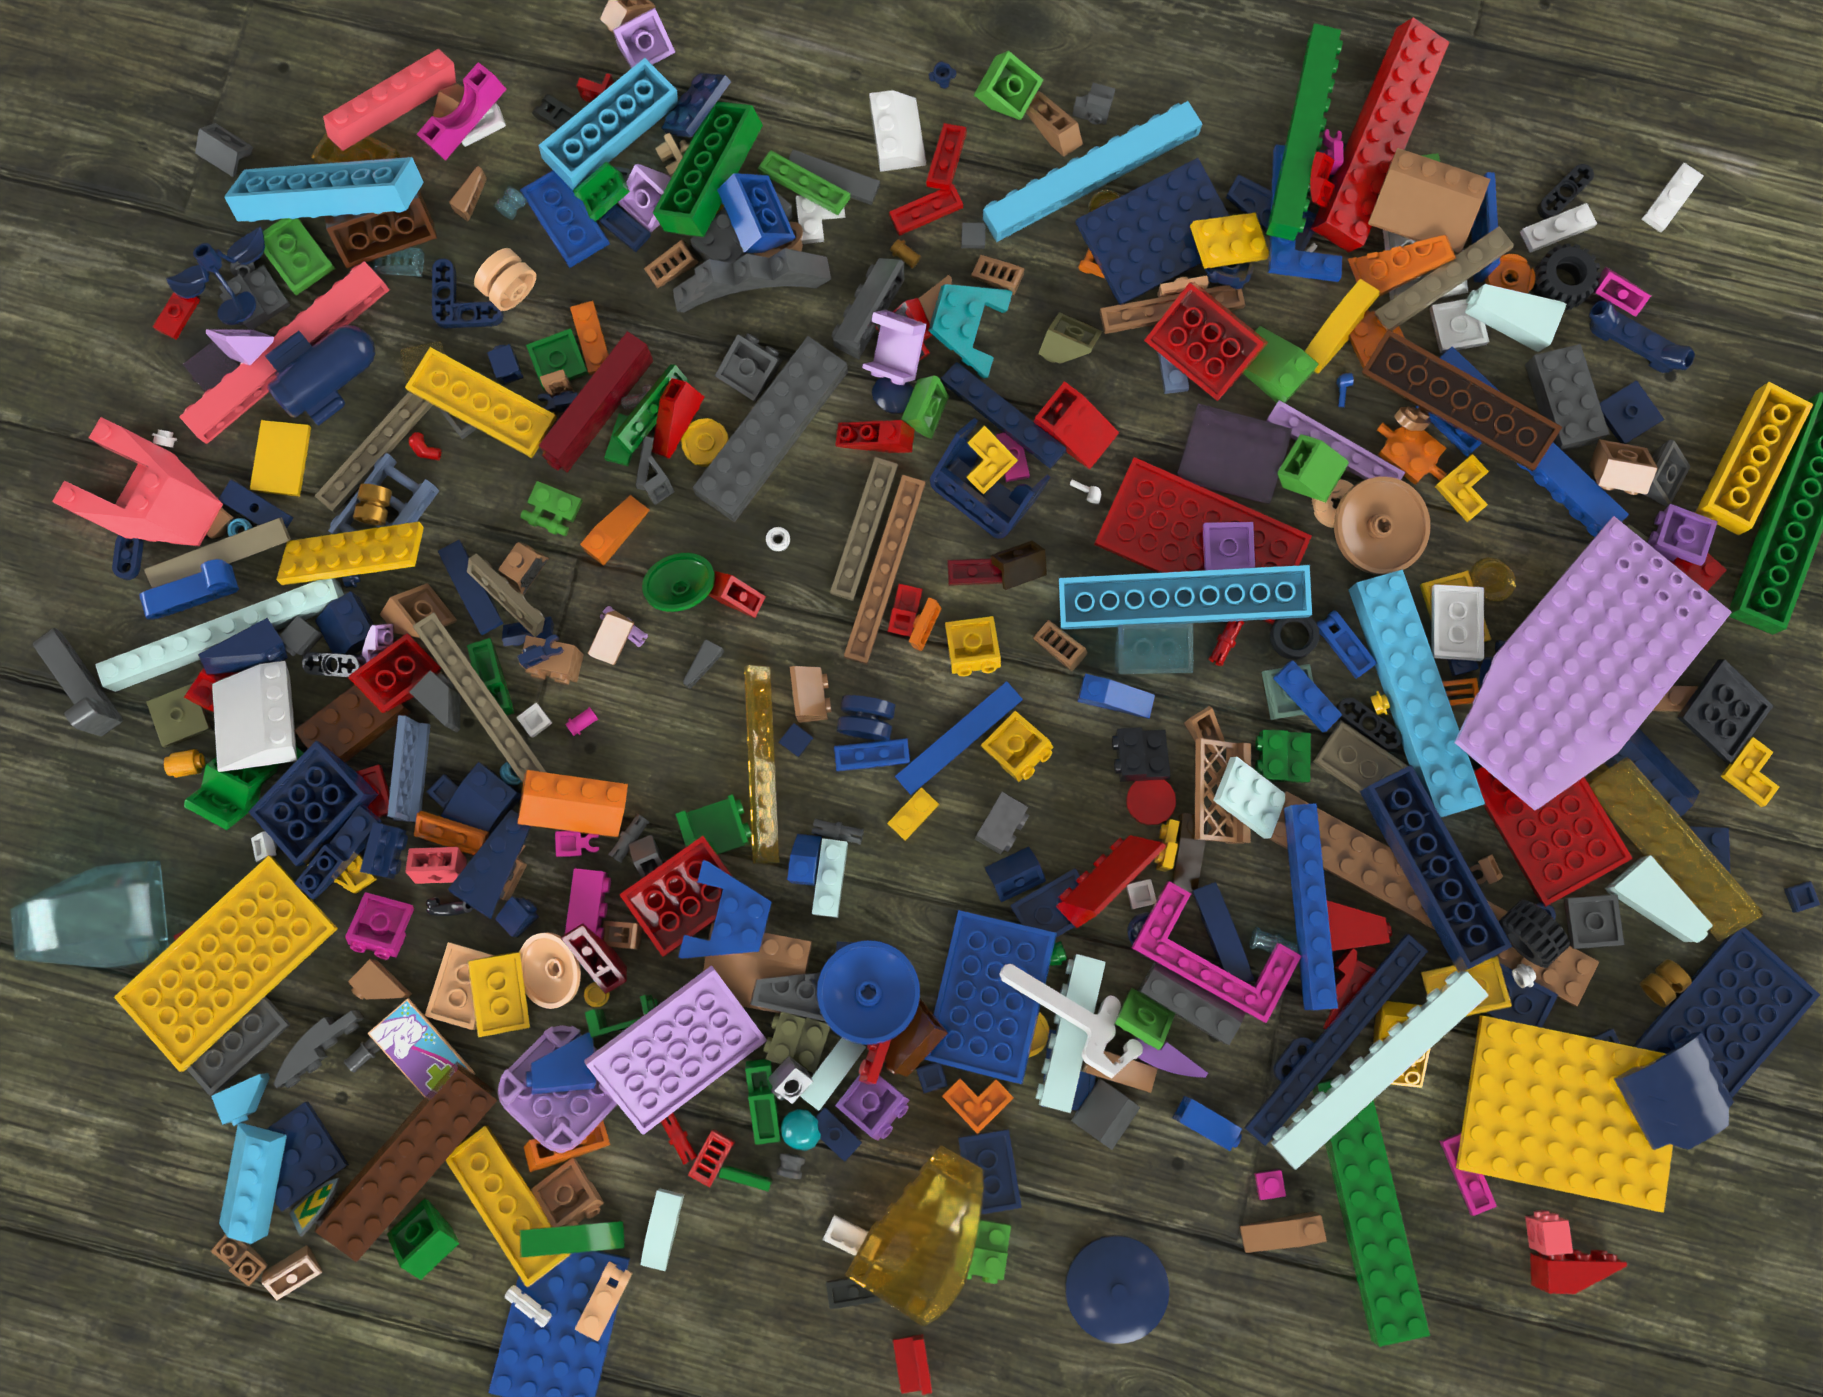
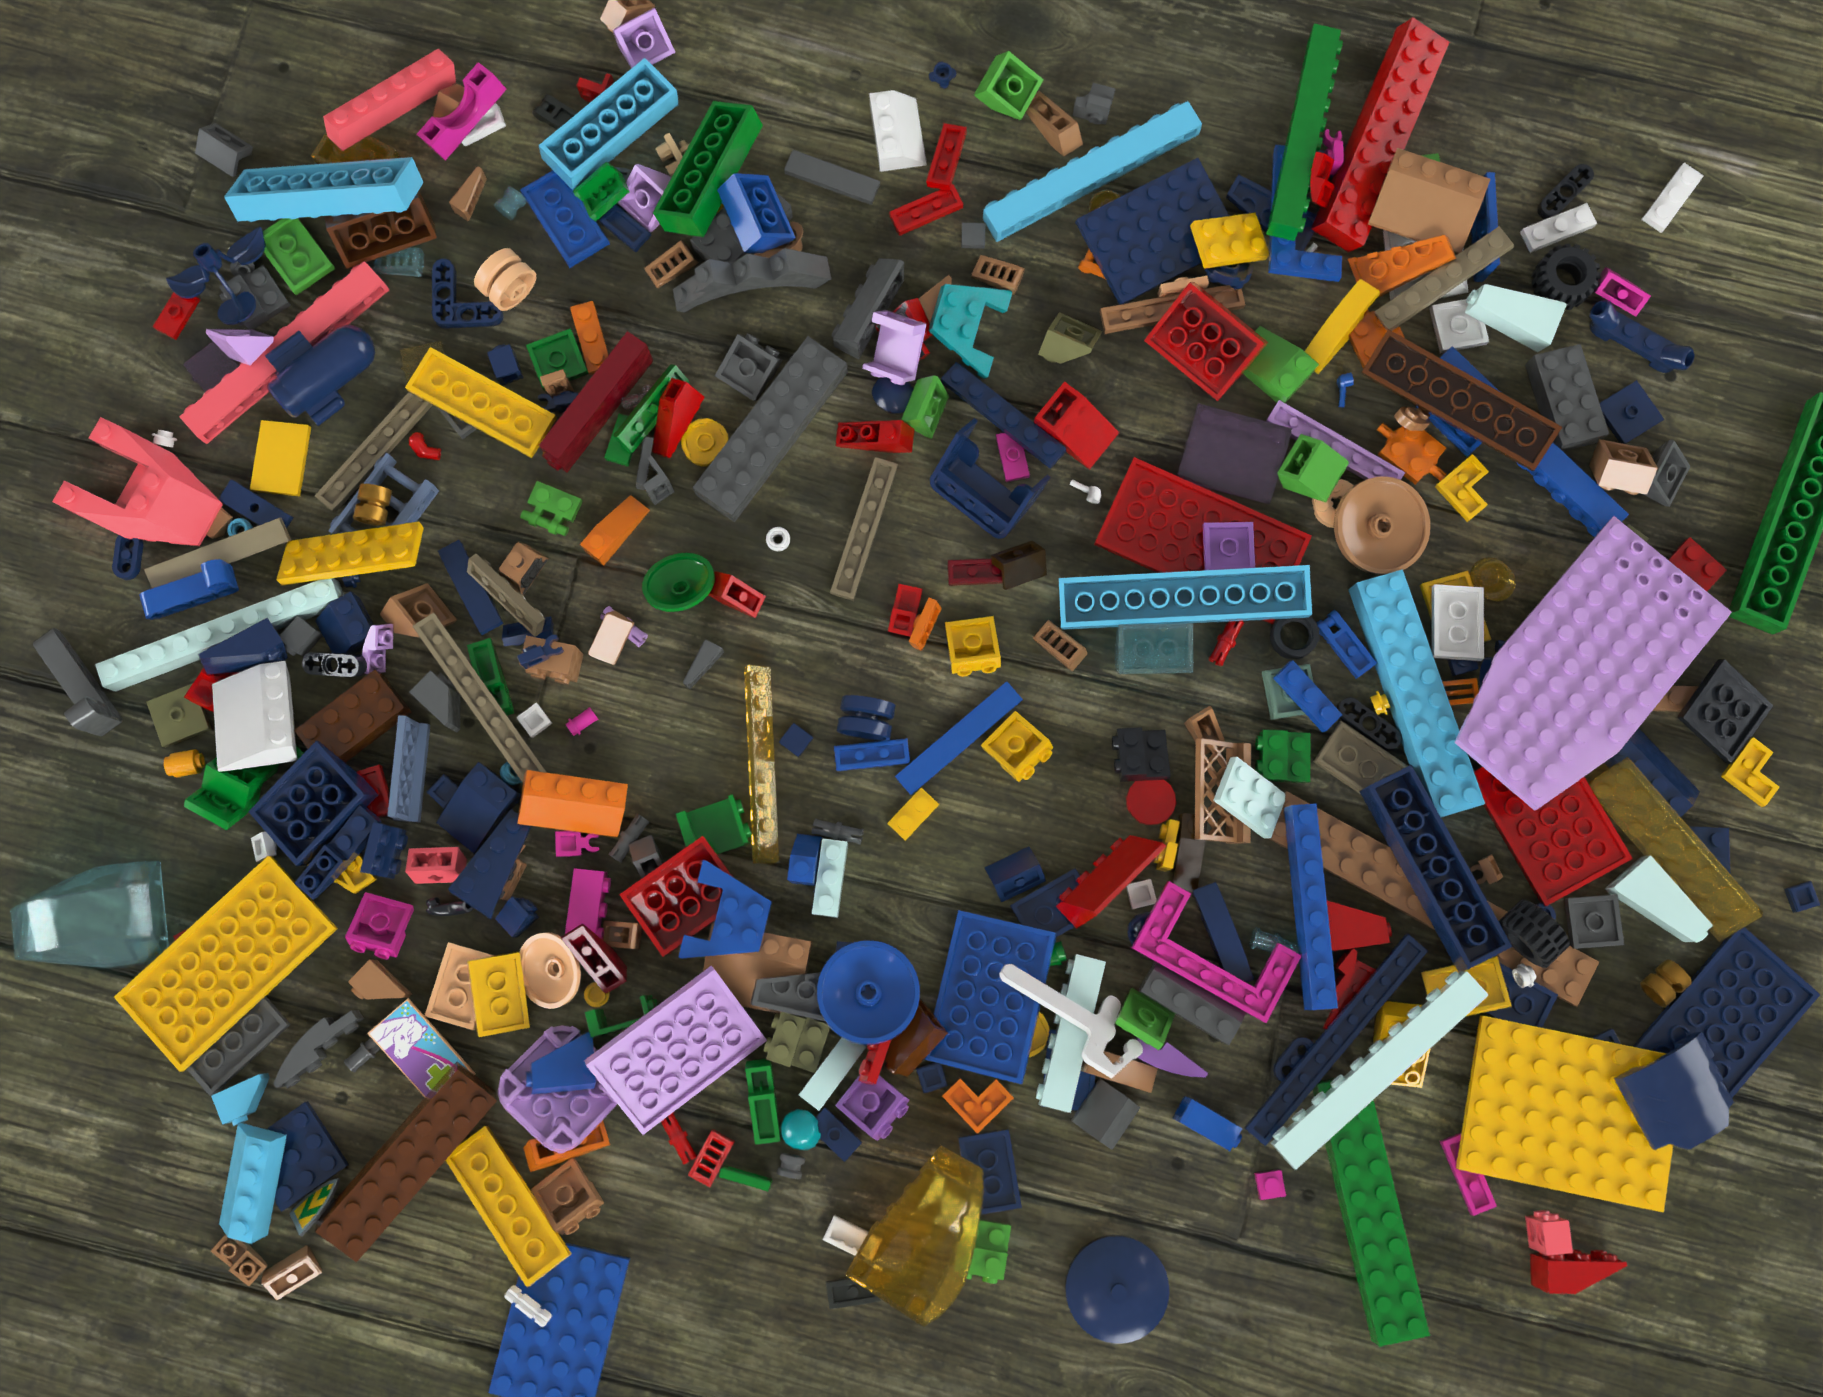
(394, 673): red slope -> none
(422, 1239): green slope -> none
(449, 832): orange tile -> none
(571, 1239): green slope -> none
(603, 1302): light nougat plate -> none
(661, 1229): light aqua slope -> none
(695, 104): dark blue plate -> none
(790, 1071): flat silver brick -> none
(804, 182): bright green tile -> none
(809, 693): medium nougat slope -> none
(810, 218): white plate -> none
(884, 569): medium nougat plate -> none
(905, 253): pearl gold pin -> none
(912, 1364): red panel -> none
(995, 461): yellow plate -> none
(1001, 823): flat silver brick -> none
(1115, 696): slope -> none
(1172, 377): sand blue plate -> none
(1283, 1232): medium nougat slope -> none
(1520, 271): orange plate -> none
(1682, 535): medium lavender plate -> none
(1754, 458): yellow brick -> none

